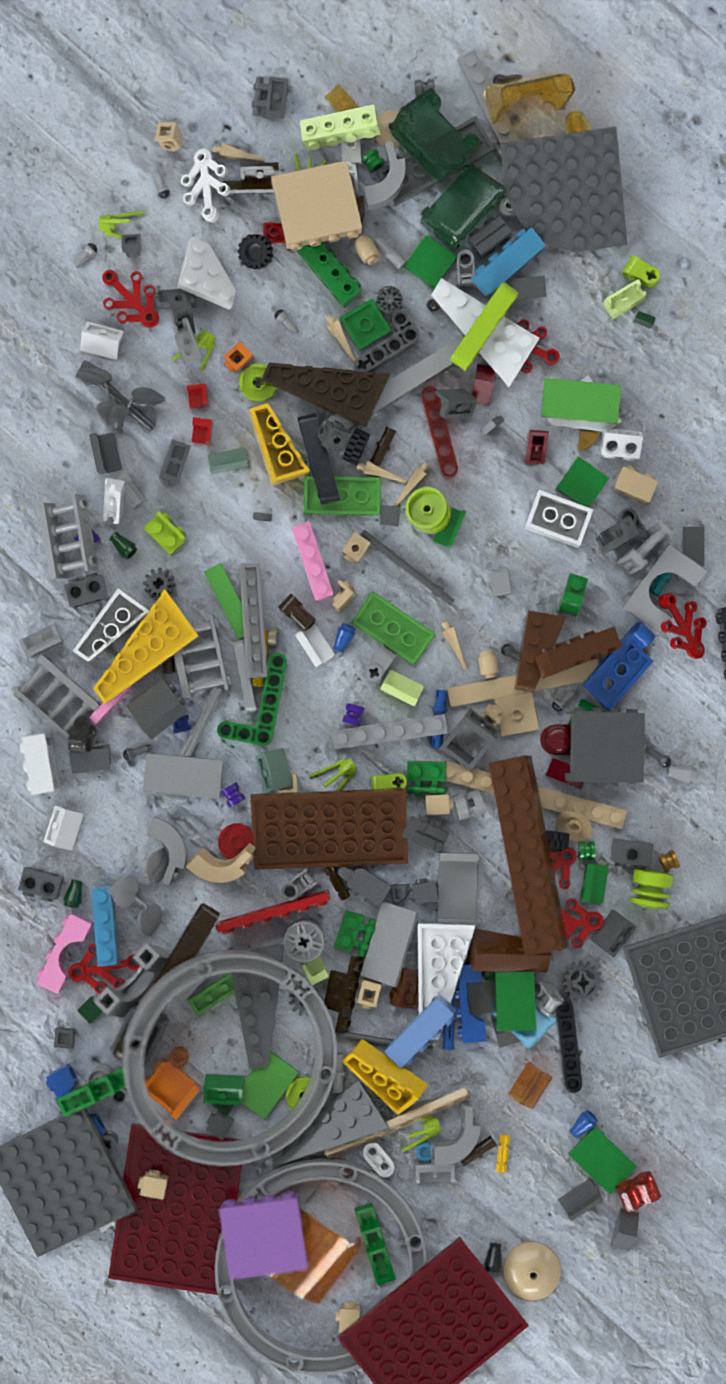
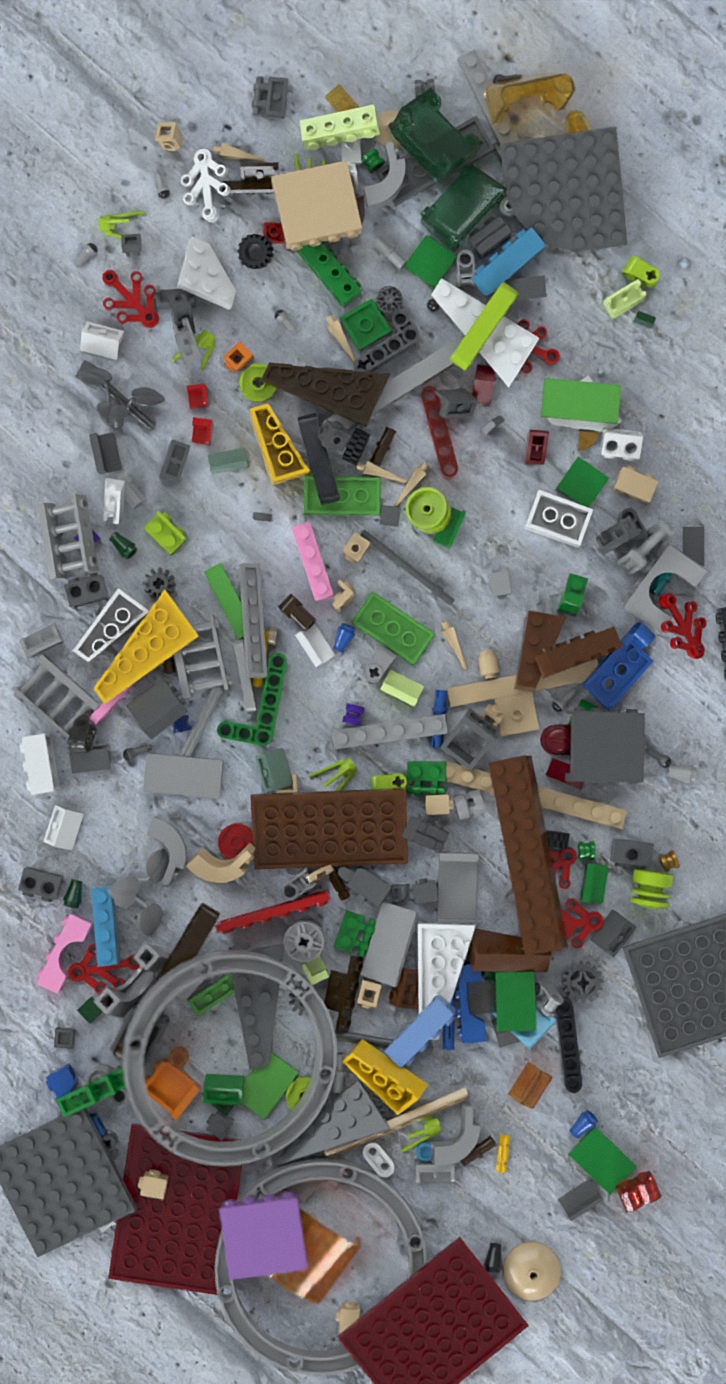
(233, 795): dark purple wheel -> none
(320, 874): none -> tan tile
(366, 250): tan brick -> none
(375, 1243): green slope -> none
(508, 650): dark grey piece -> none
(575, 824): tan dish -> none
(625, 1229): dark grey slope -> none

